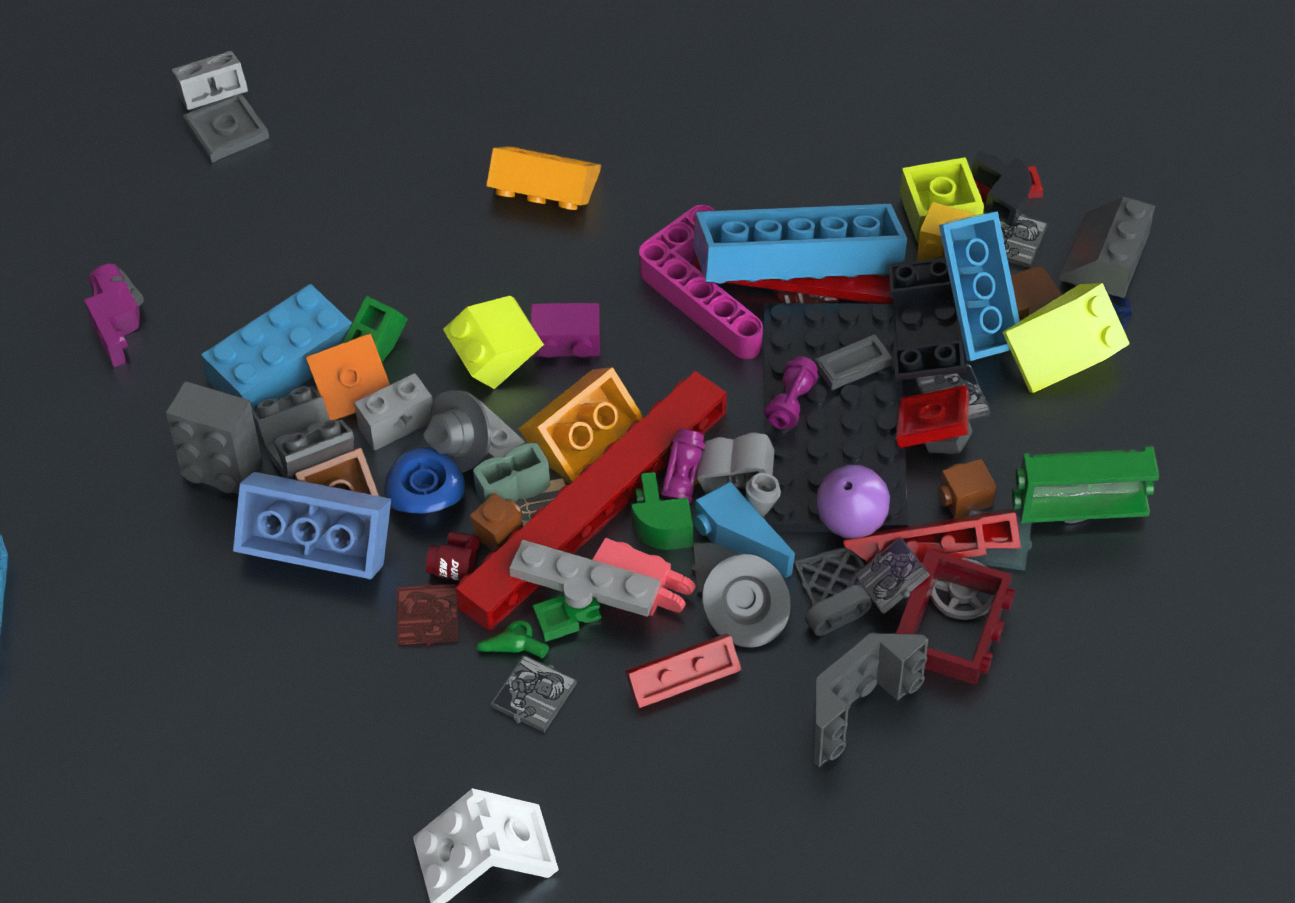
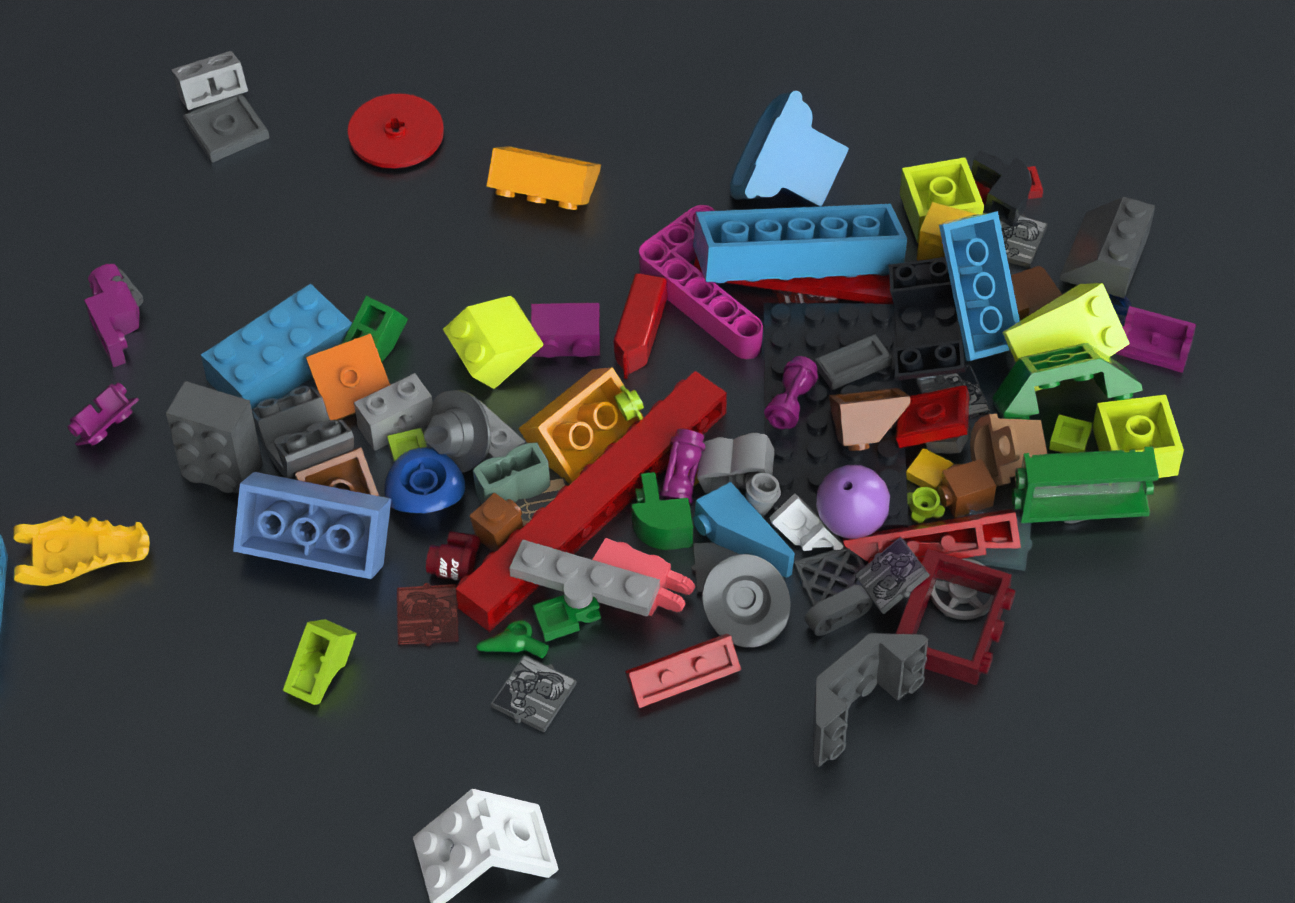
(74, 547): none -> yellow animal
(93, 425): none -> magenta hinge
(318, 659): none -> lime arch
(373, 126): none -> red piece
(405, 441): none -> lime plate
(629, 403): none -> lime plate
(639, 322): none -> red piece
(787, 156): none -> piece
(804, 526): none -> white slope
(866, 415): none -> slope
(925, 496): none -> lime plate
(927, 469): none -> yellow tile
(1003, 443): none -> medium nougat container
(1070, 435): none -> lime plate
(1081, 362): none -> green slope
(1137, 425): none -> neon yellow brick
(1157, 339): none -> magenta hinge

